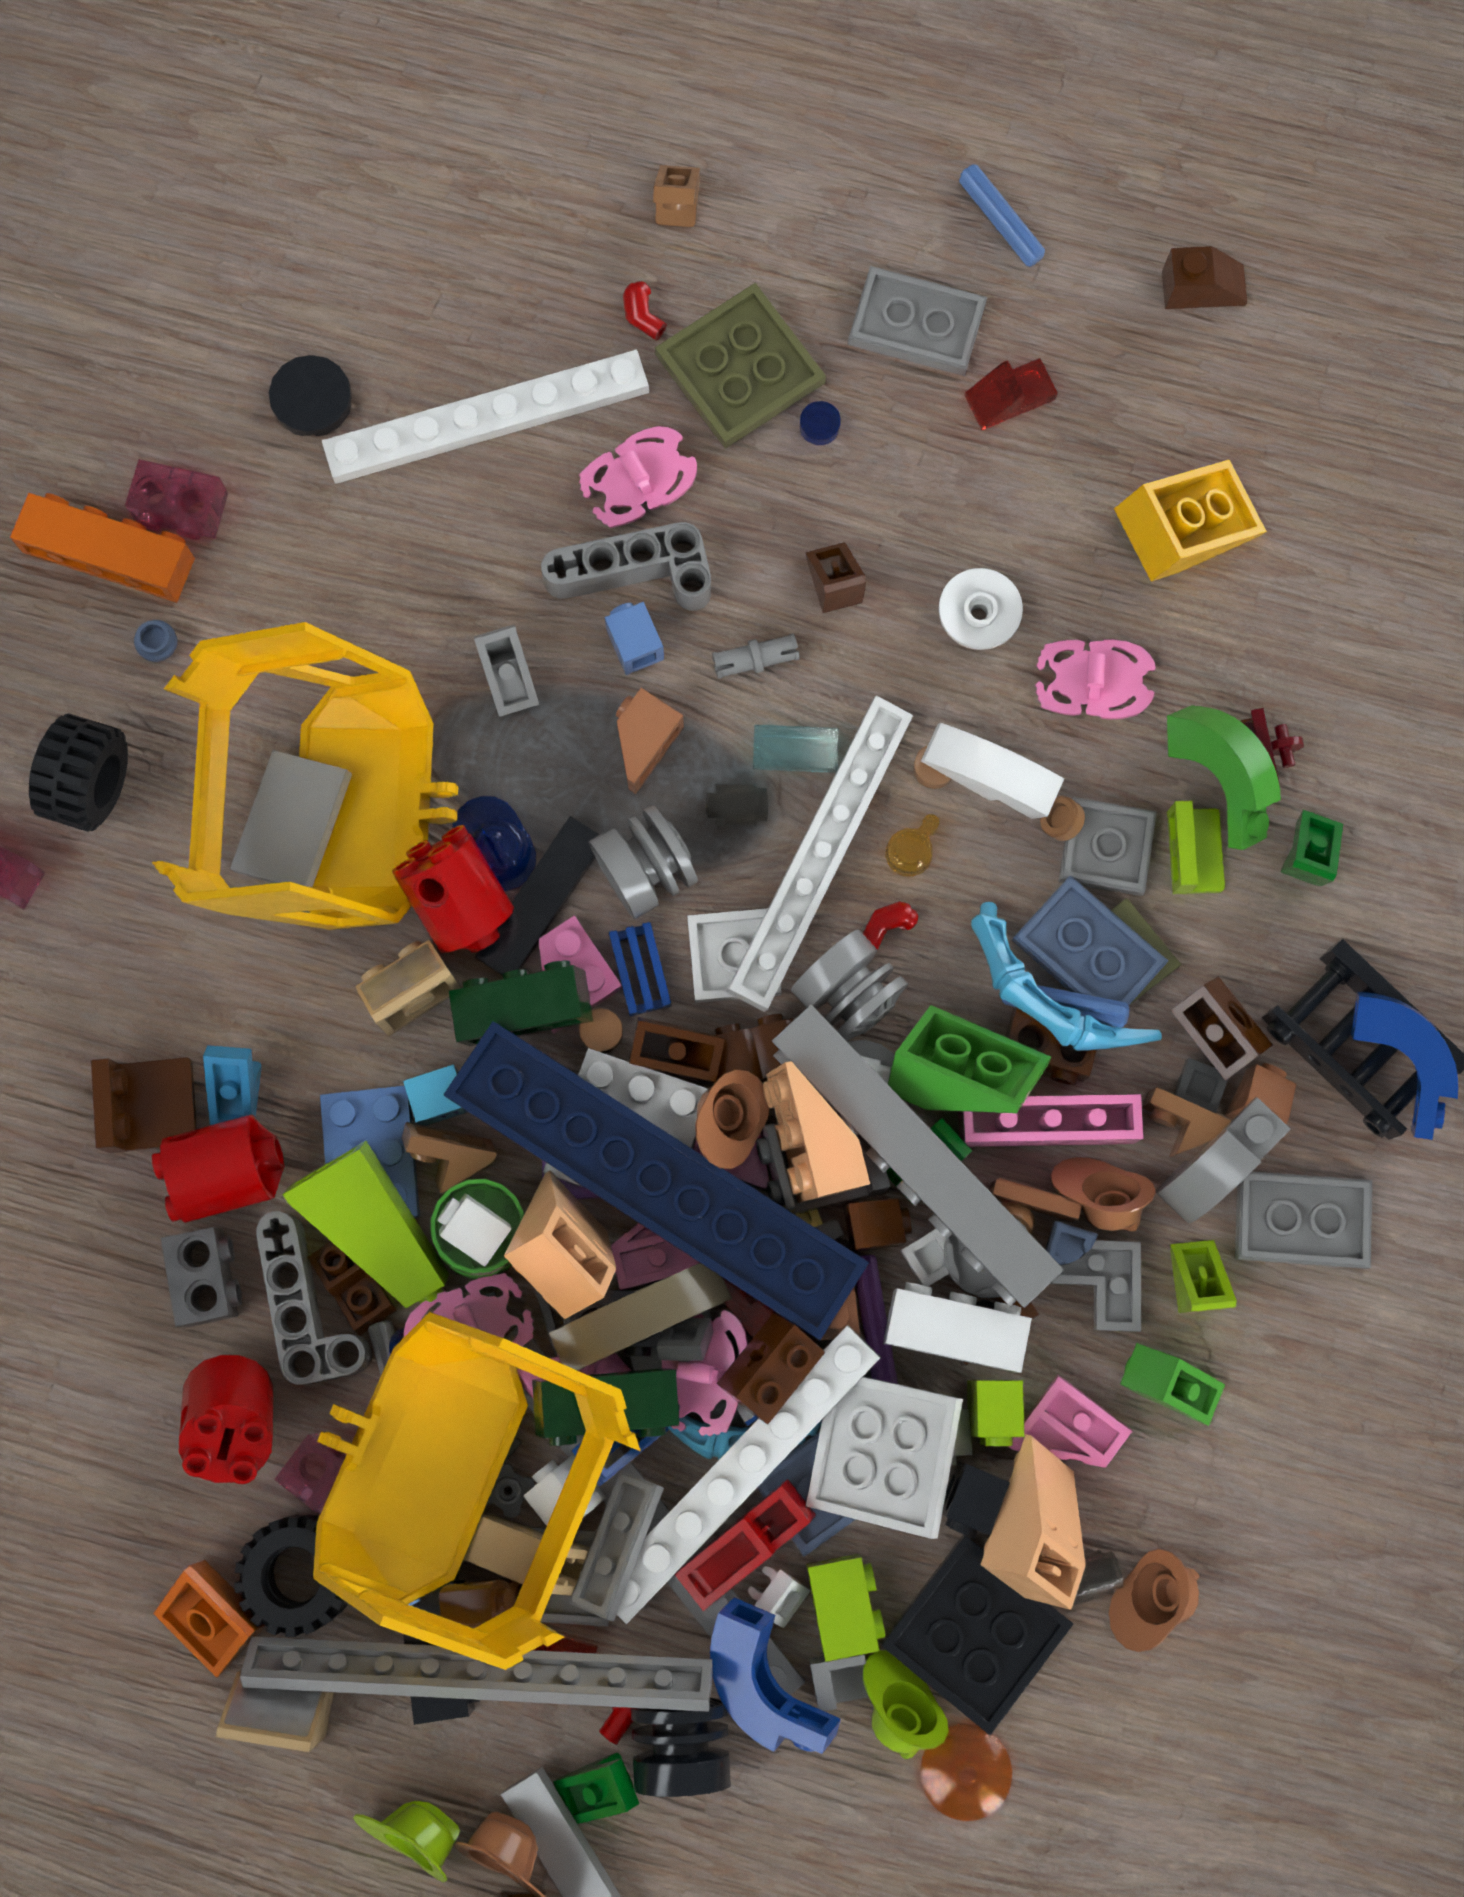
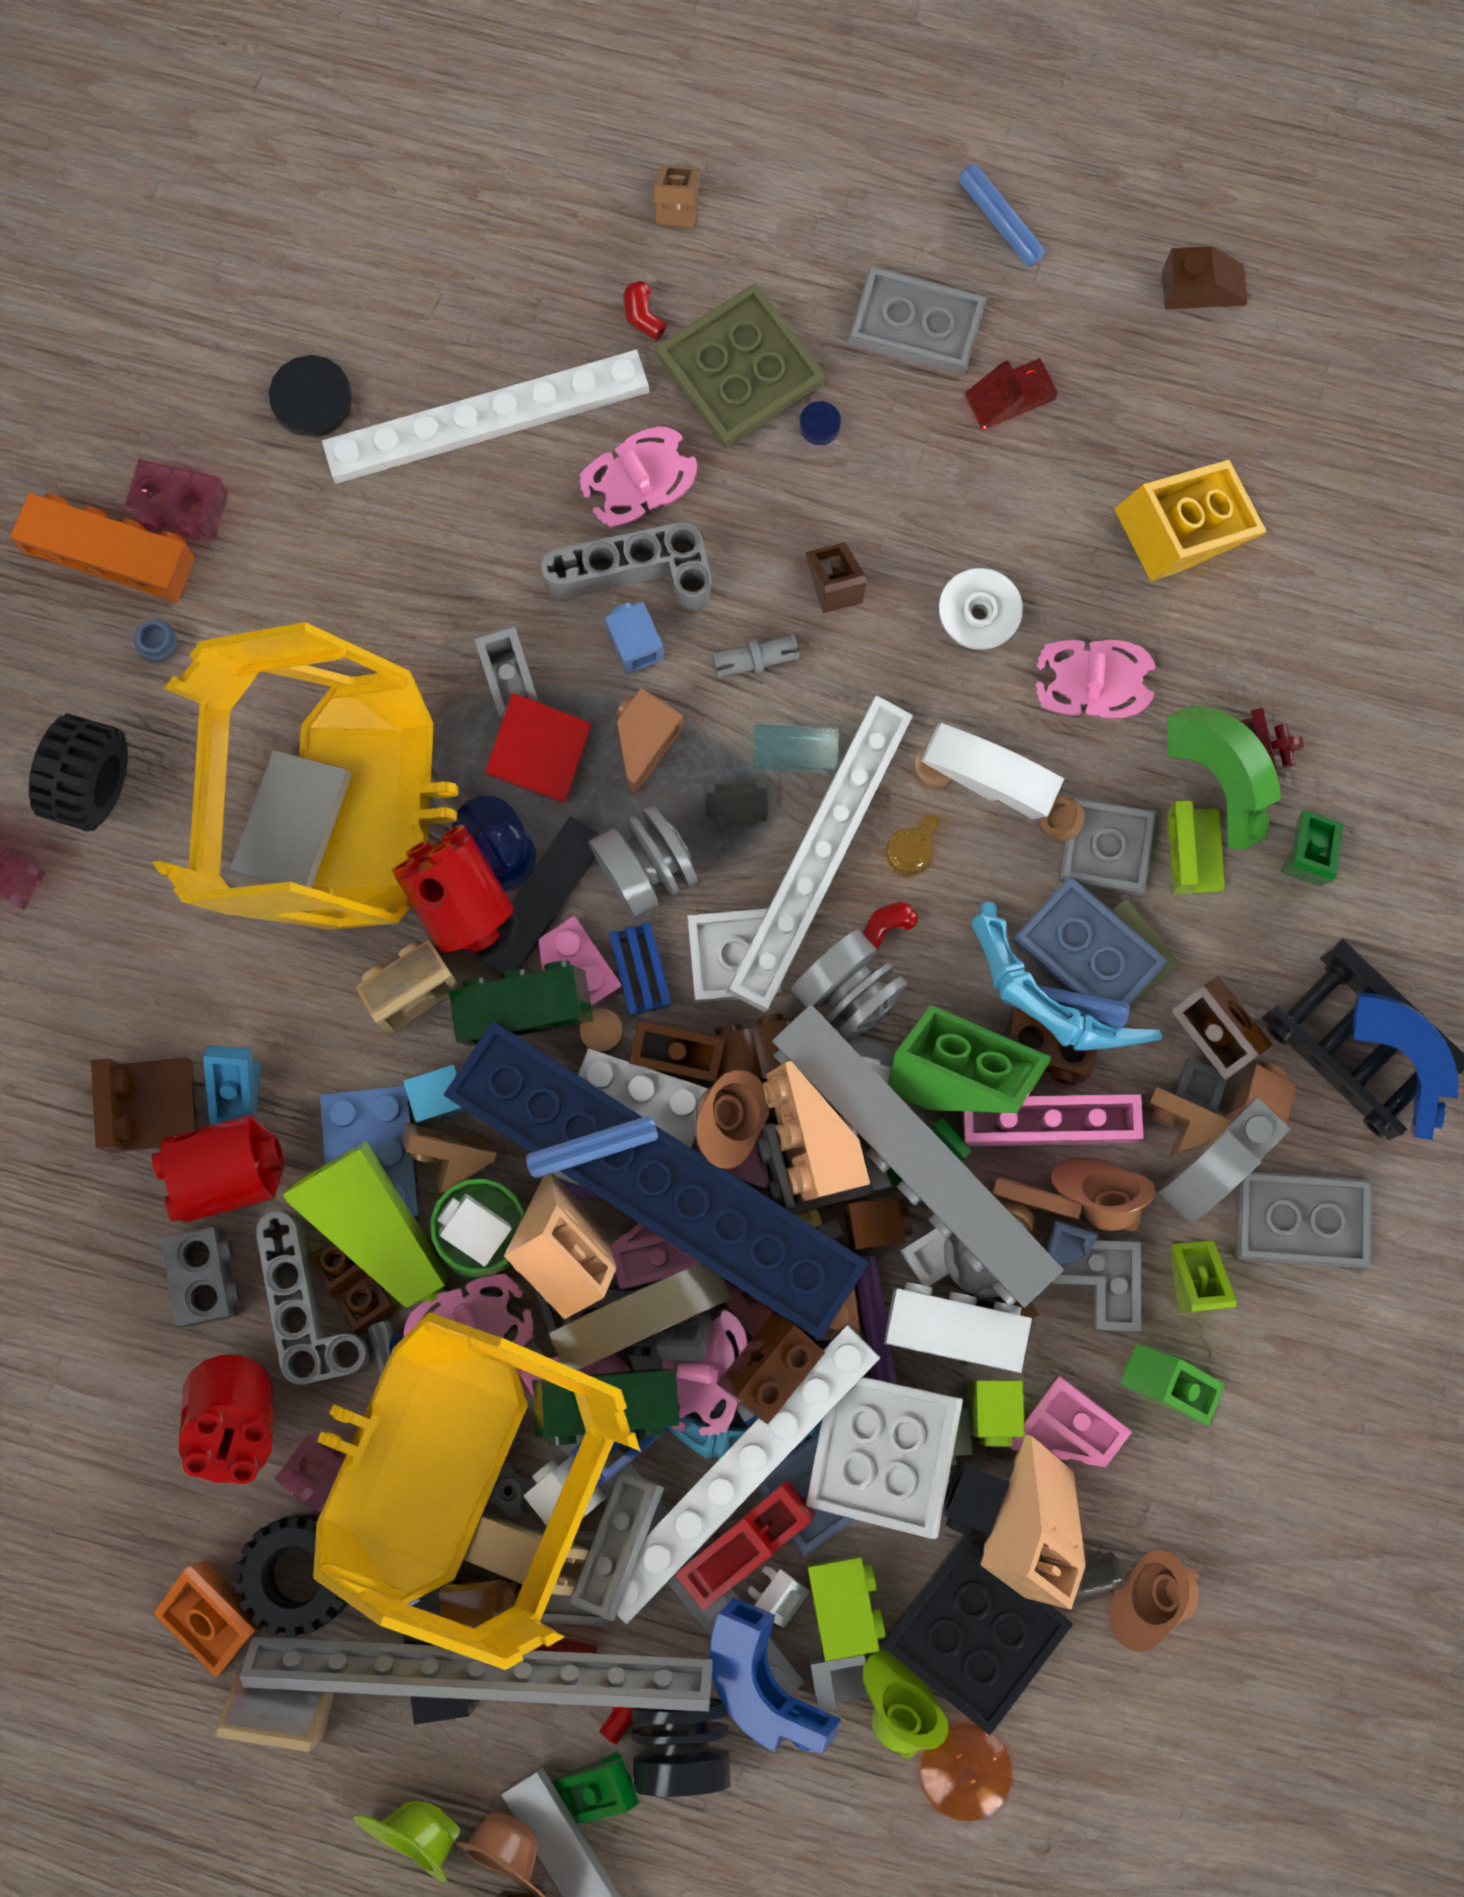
(537, 748): none -> red tile
(592, 1146): none -> medium blue axle

